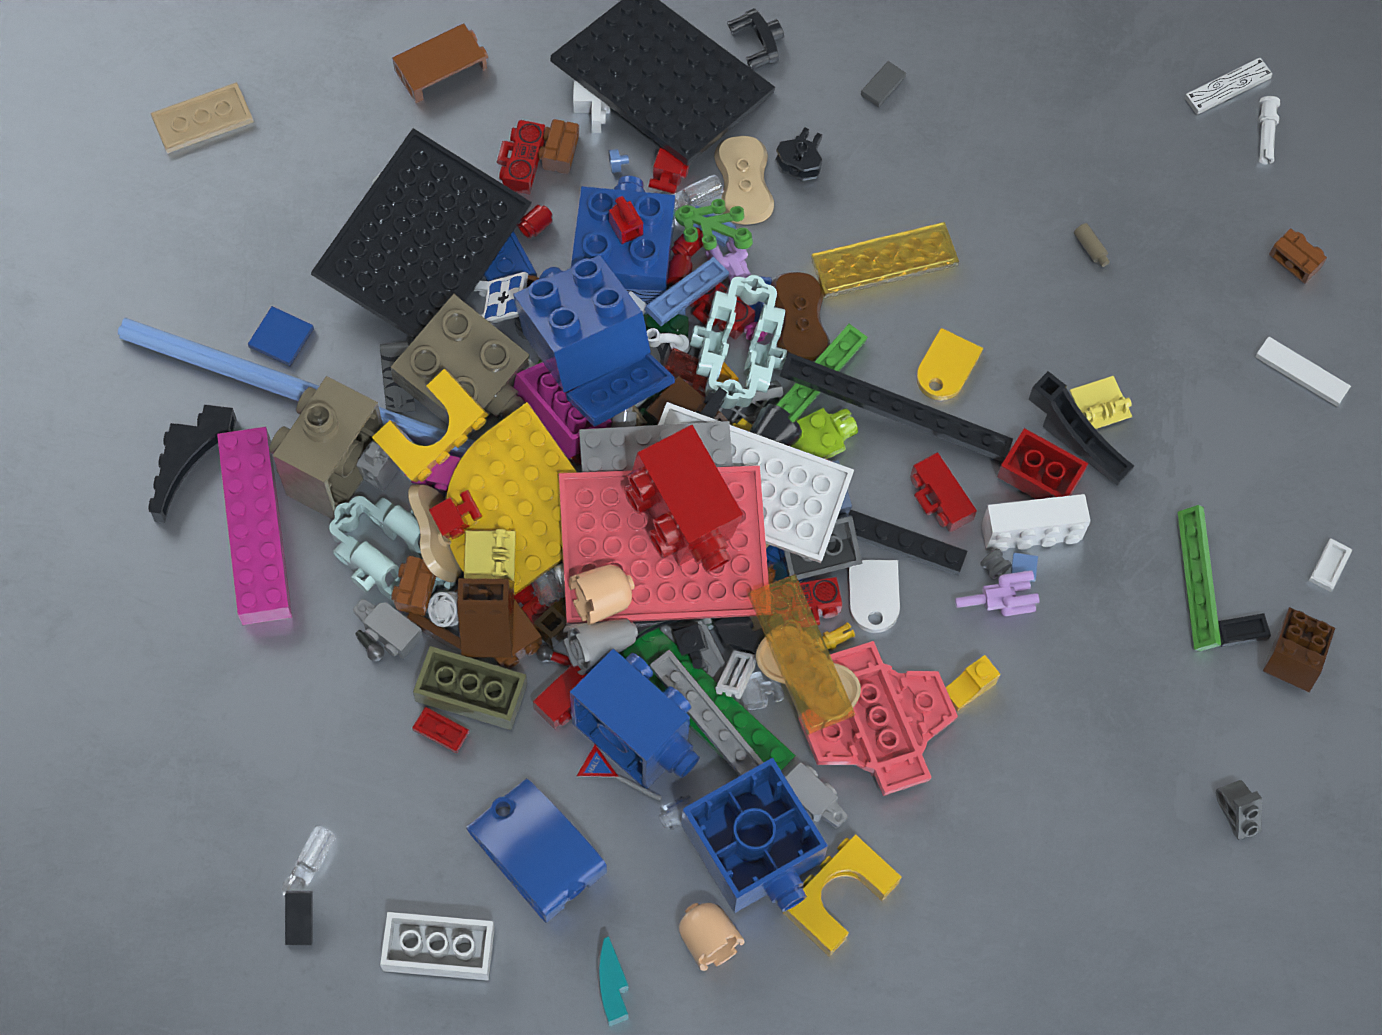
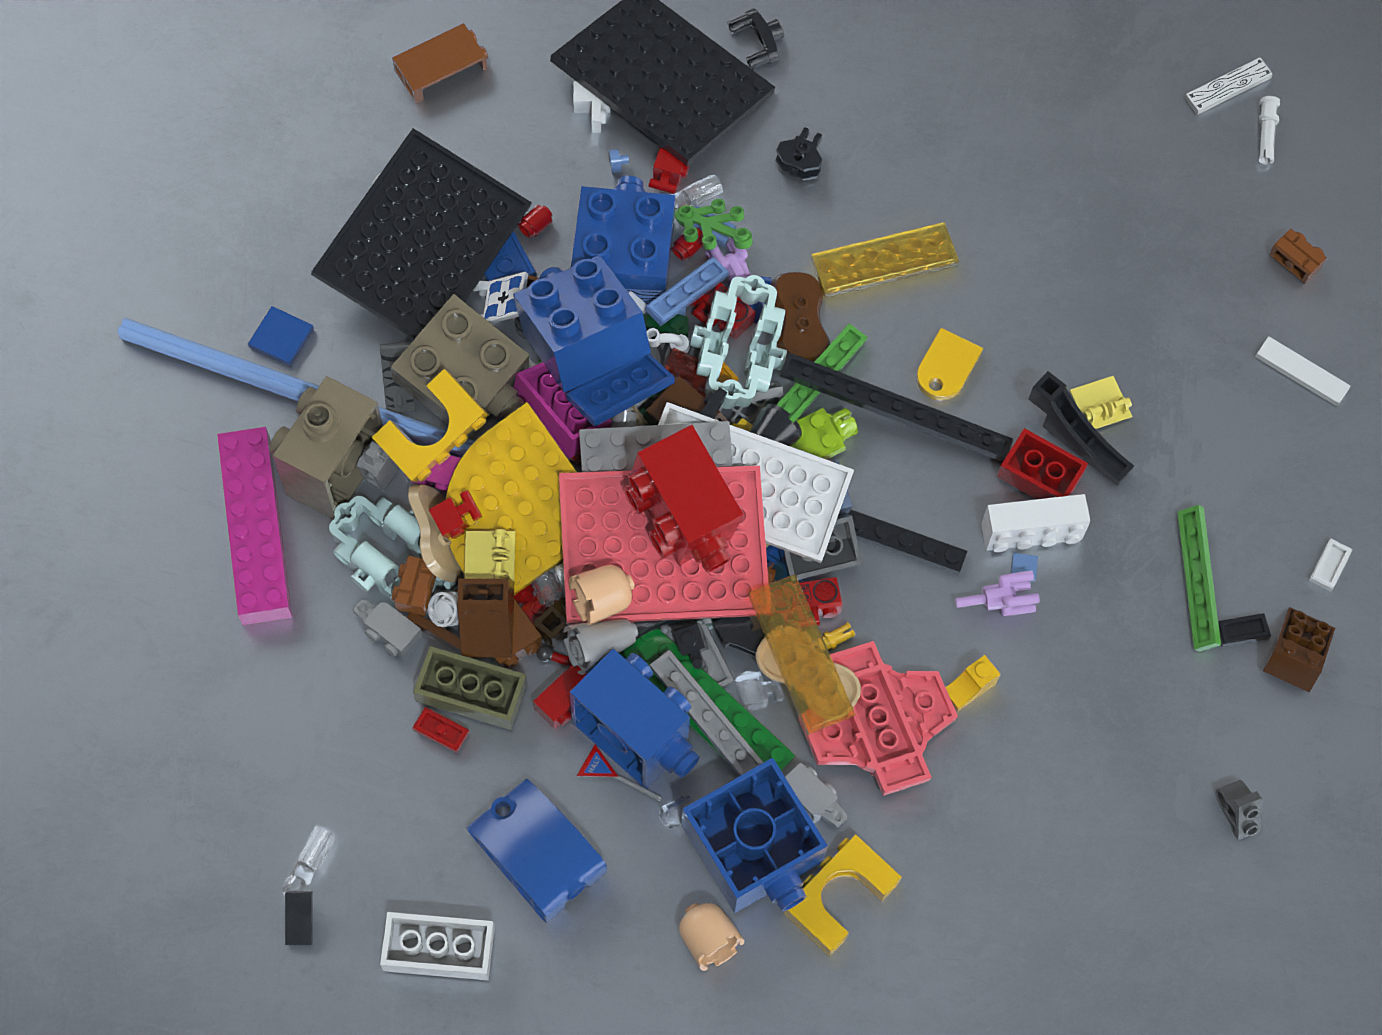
(183, 450): black arch -> none
(202, 117): tan tile -> none
(374, 651): piece -> none
(524, 161): red piece -> none
(560, 146): dark orange brick -> none
(612, 985): teal slope -> none
(625, 220): red brick -> none
(679, 268): red brick -> none
(732, 689): white tile -> none
(743, 167): tan plate -> none
(749, 330): dark pink plate -> none
(874, 591): white tile -> none
(883, 83): dark grey tile -> none
(944, 491): red piece -> none
(995, 564): dark grey wheel -> none
(1092, 244): dark tan cylinder -> none

